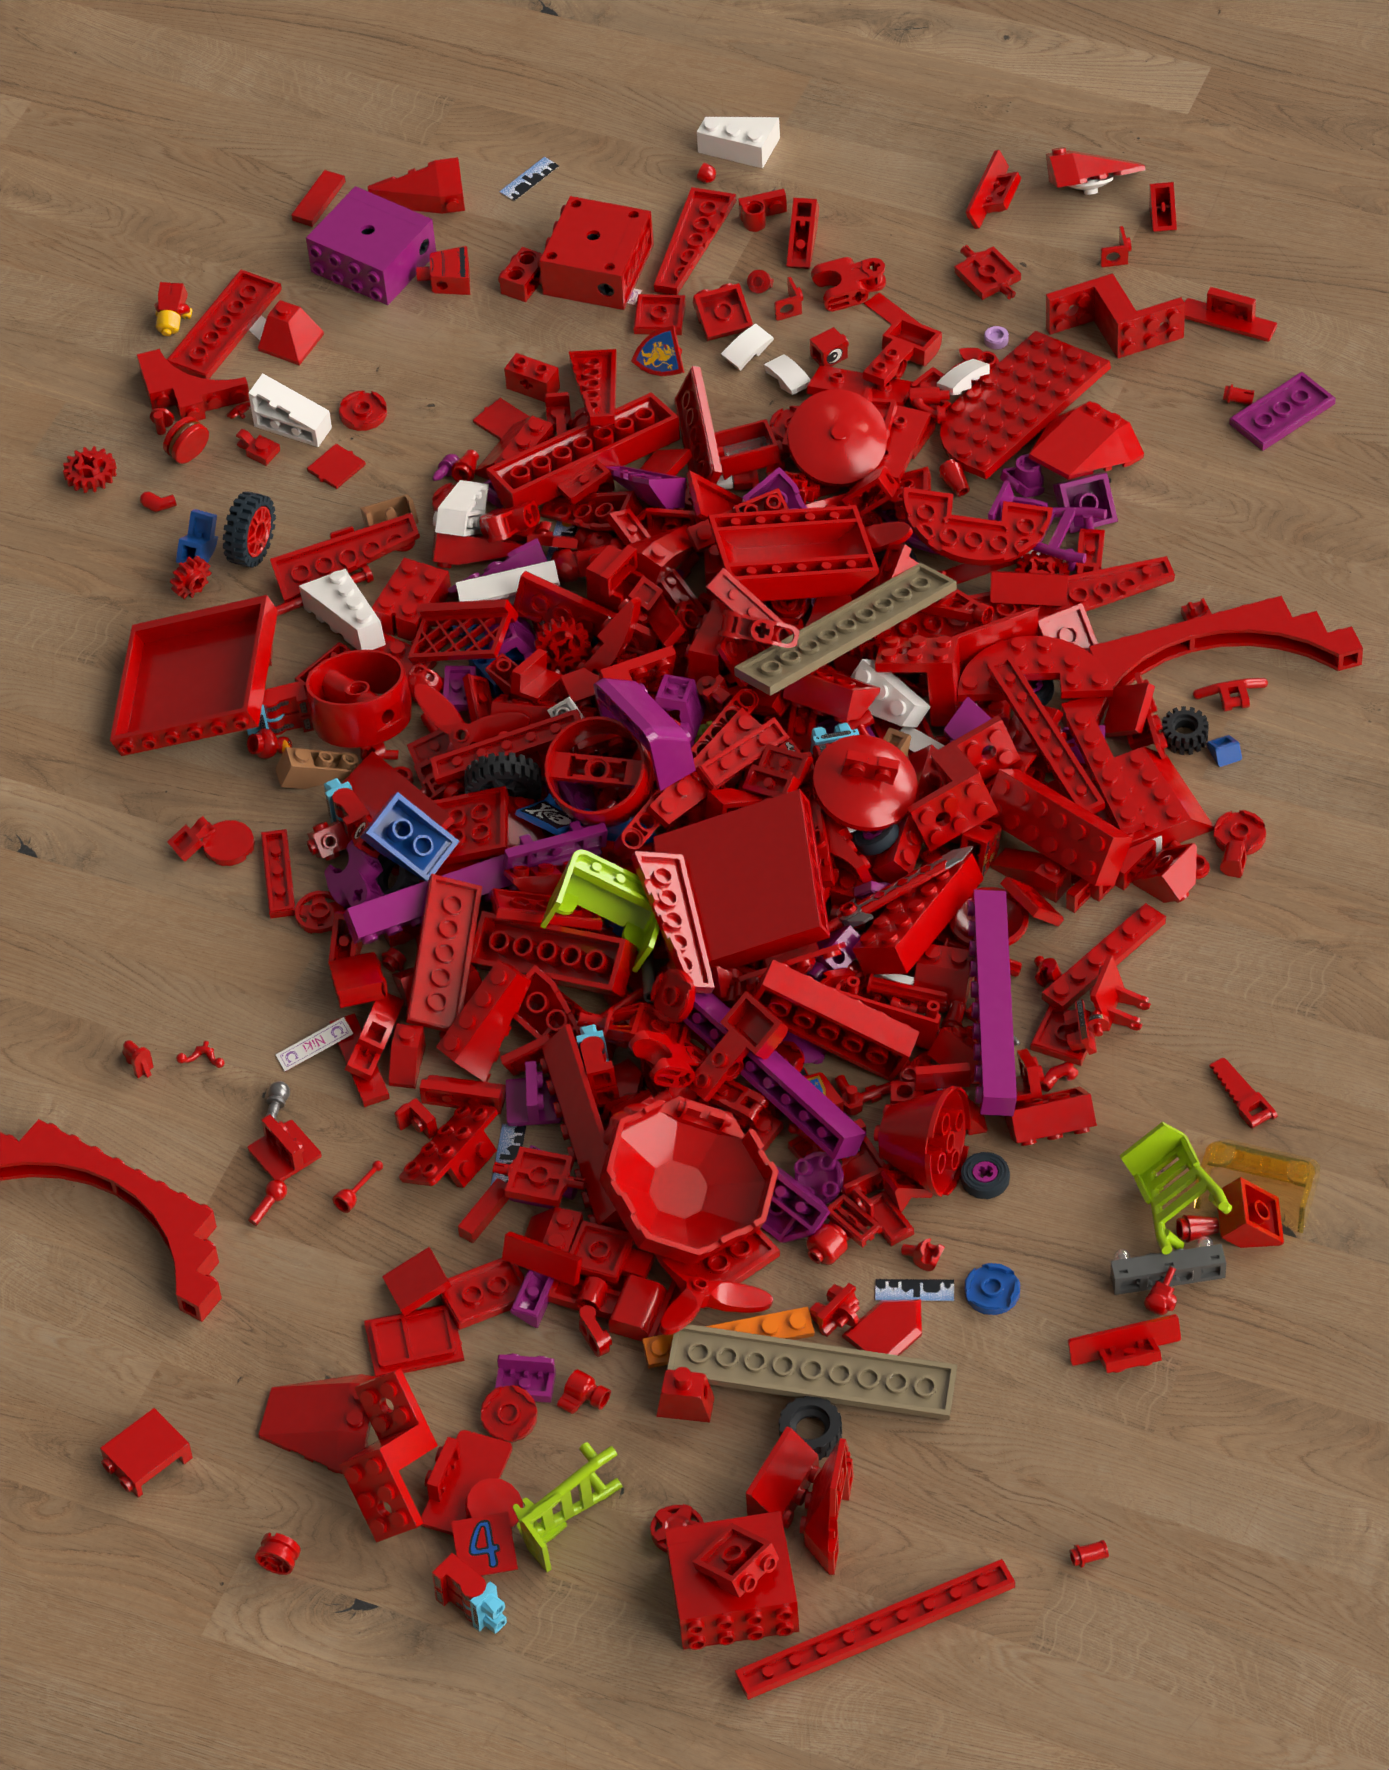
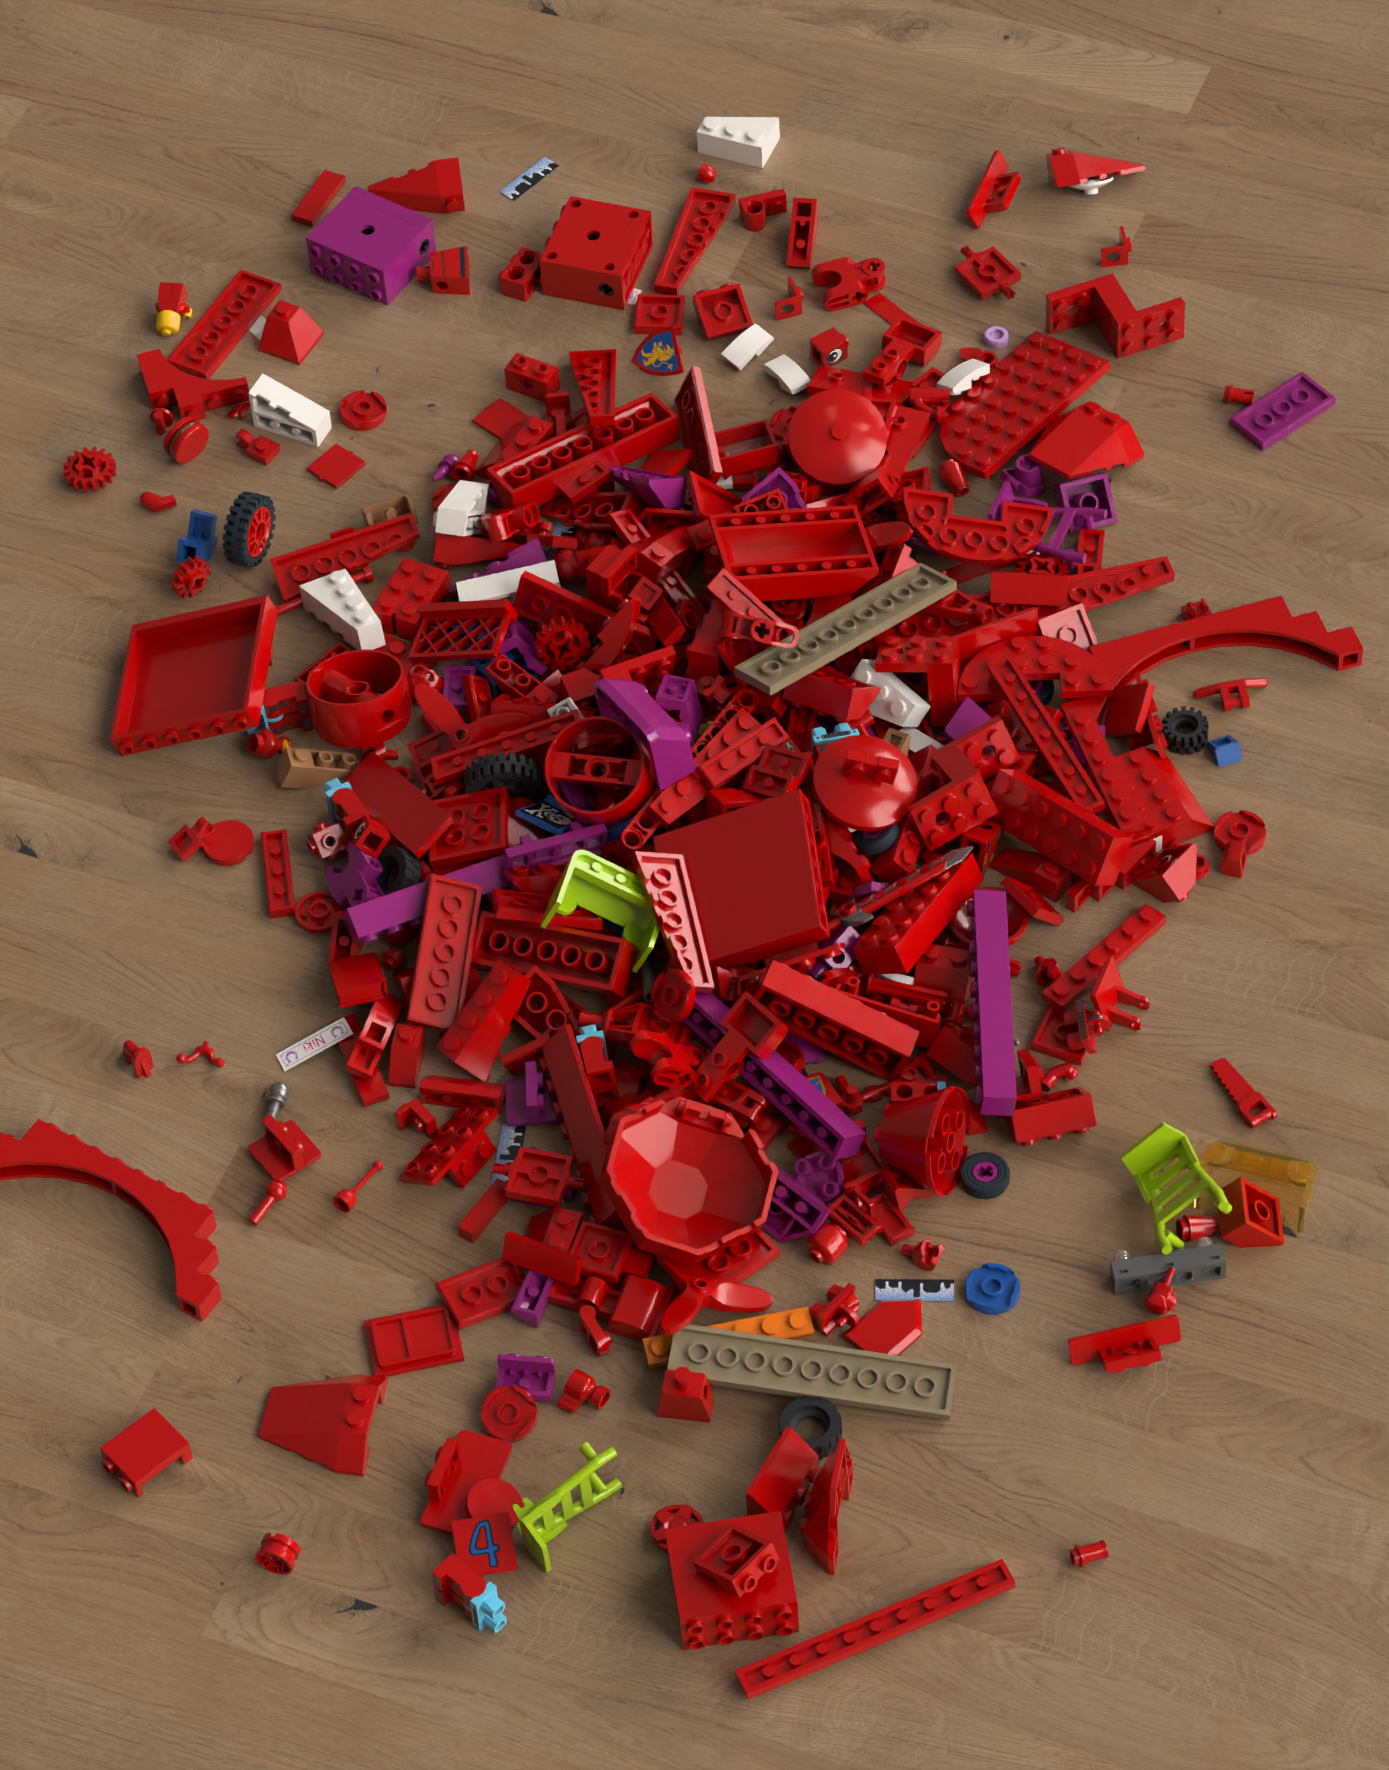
(375, 1470): red bracket -> none
(409, 837): blue slope -> none
(416, 1281): red tile -> none
(532, 678): red panel -> none
(759, 281): red plate -> none
(942, 1076): red tile -> none
(1162, 206): red slope -> none
(1230, 313): red bracket -> none

